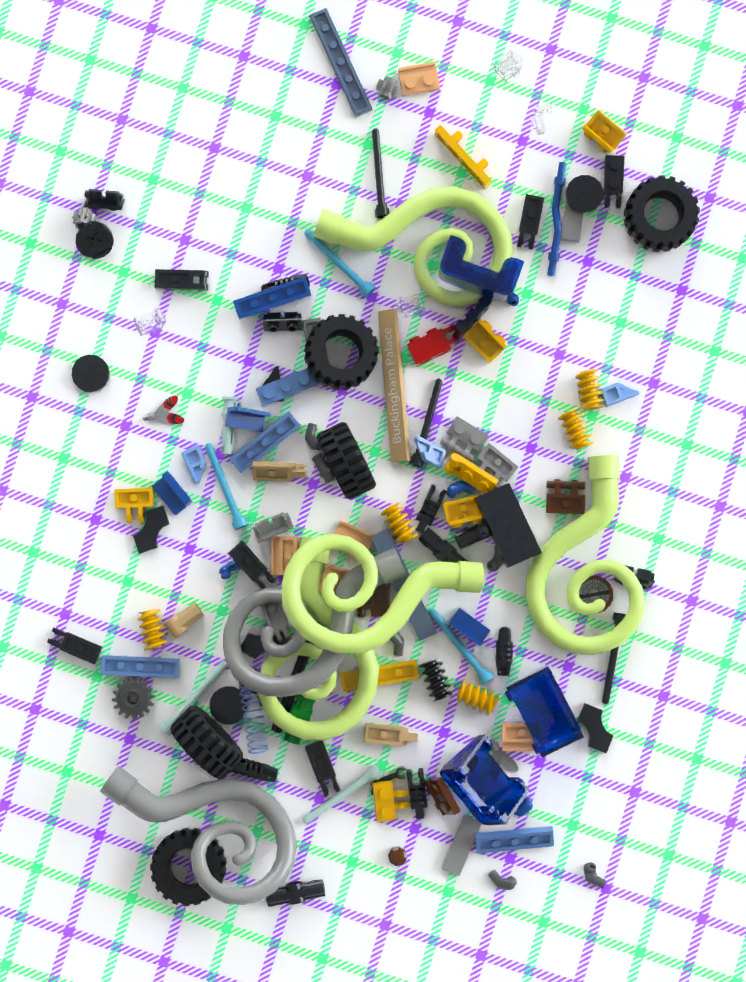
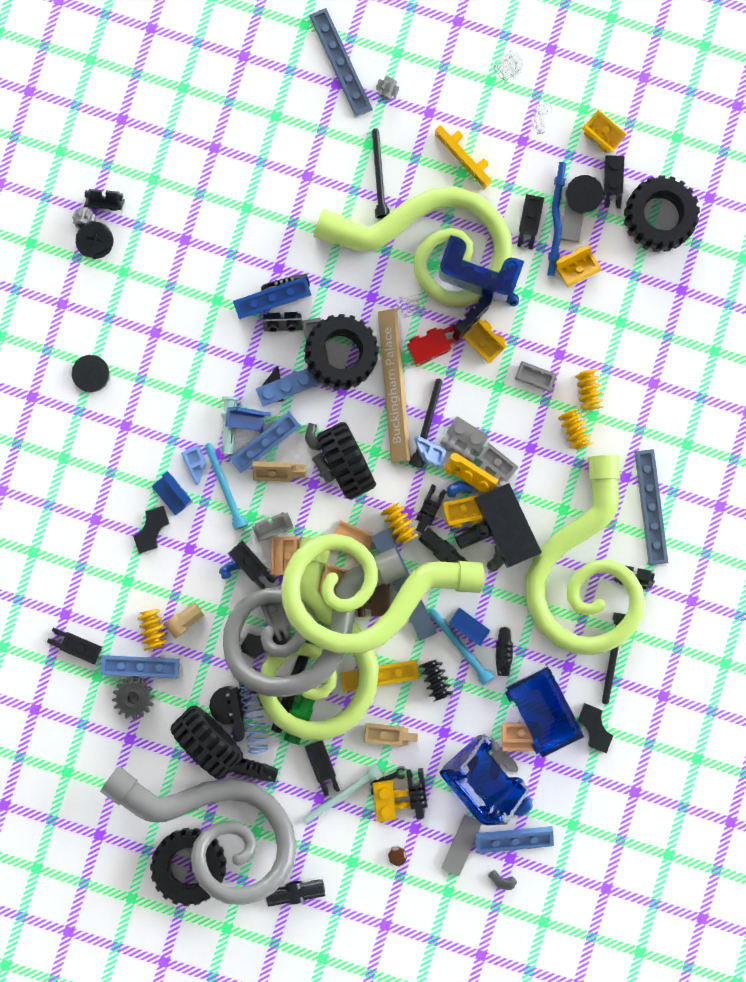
(134, 498): yellow hinge -> none
(150, 322): clear bracket -> none
(162, 412): piece -> none
(166, 725): light aqua piece -> none
(181, 279): black plate -> none
(236, 714): none -> black hinge
(365, 288): medium azure piece -> none
(398, 642): dark grey arm -> none
(418, 79): light nougat plate -> none
(442, 796): reddish brown plate -> none
(476, 697): yellow piece -> none
(535, 376): none -> light grey plate
(565, 503): reddish brown plate -> none
(577, 266): none -> yellow bracket
(591, 875): dark grey arm -> none
(596, 588): tile -> none
(616, 393): light blue tile -> none
(651, 507): none -> sand blue tile

